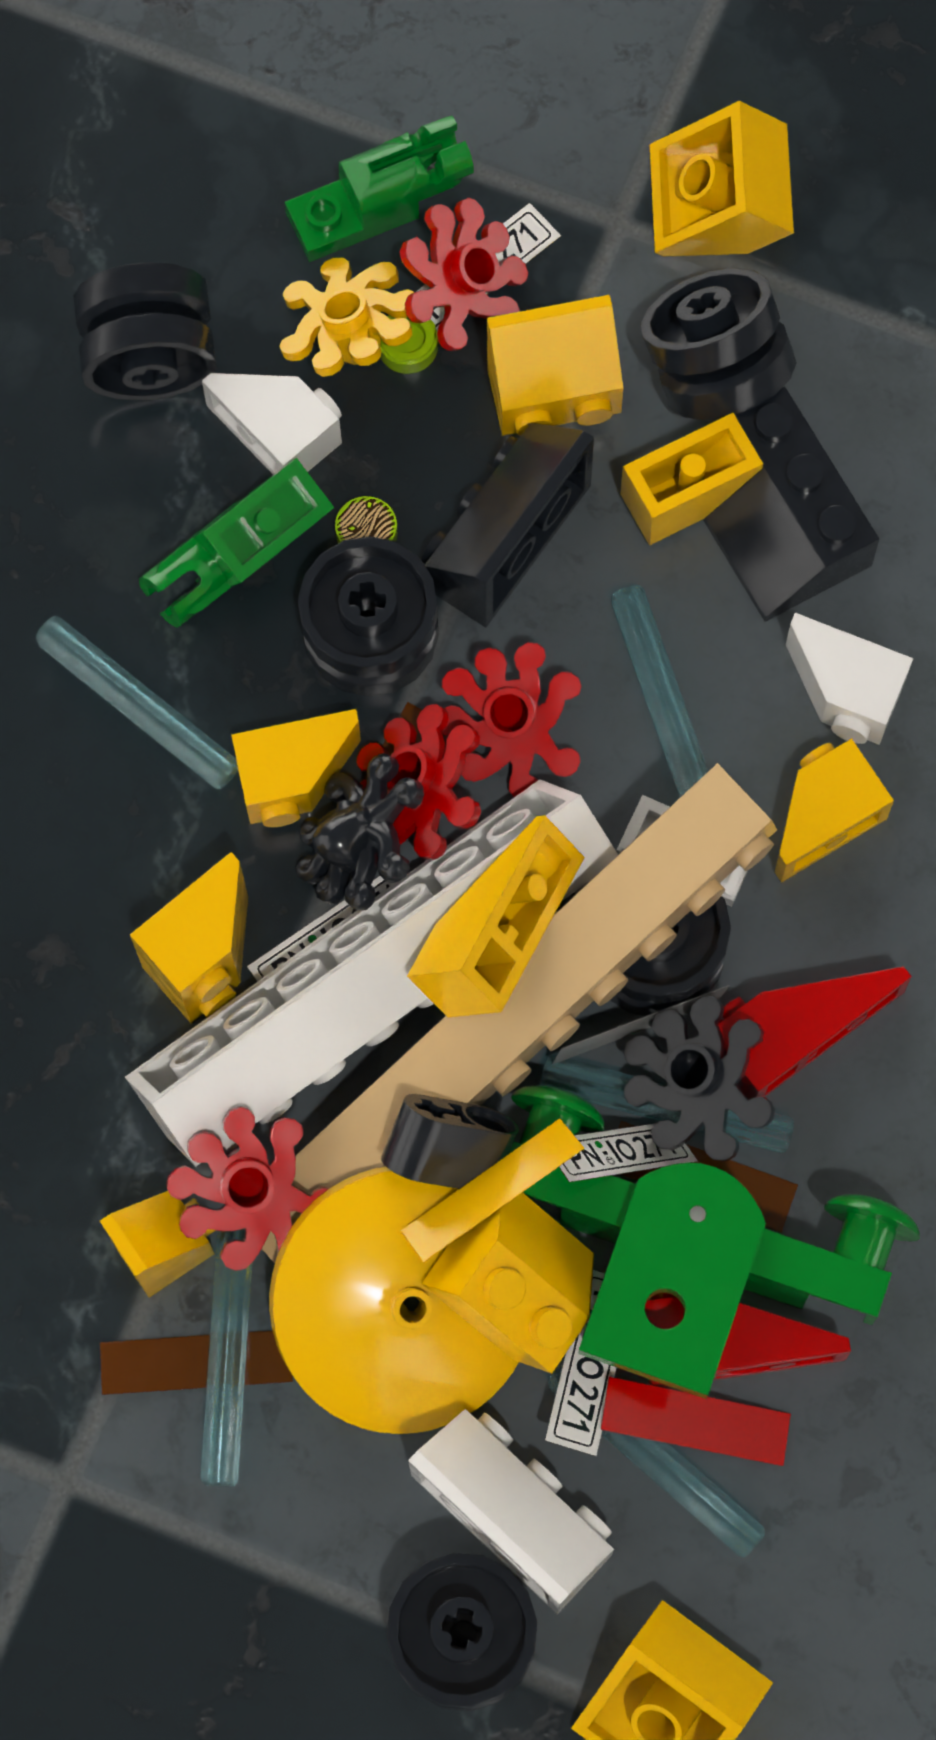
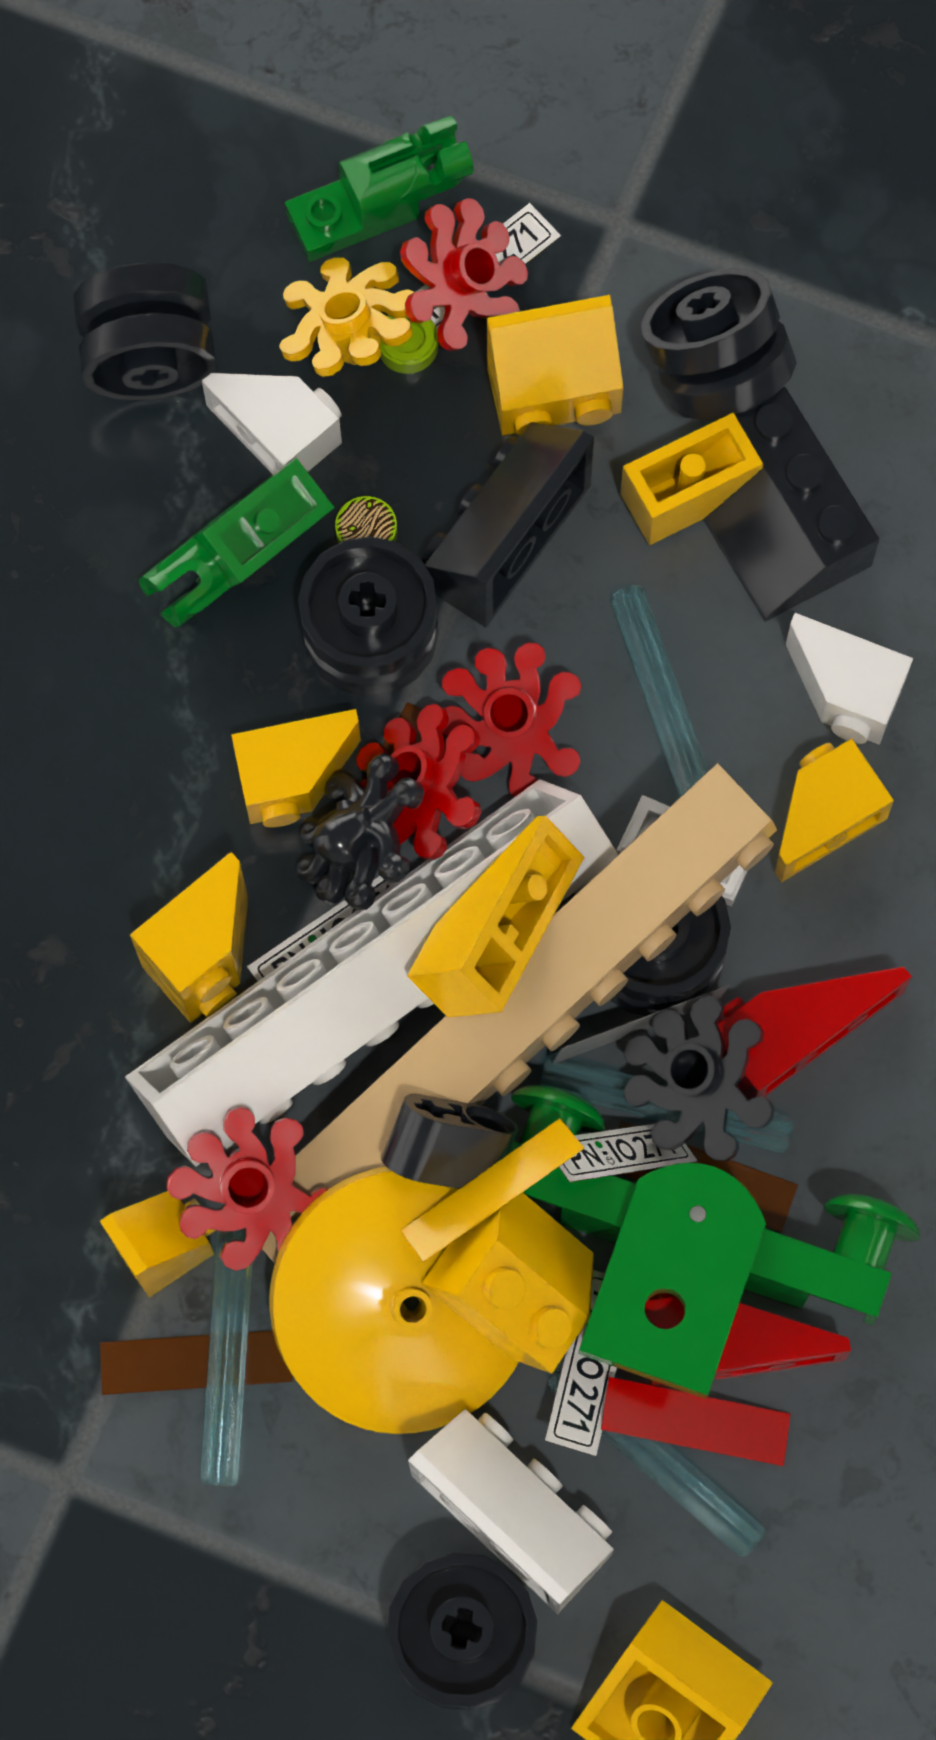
(137, 702): clear light blue axle -> none
(722, 184): yellow slope -> none

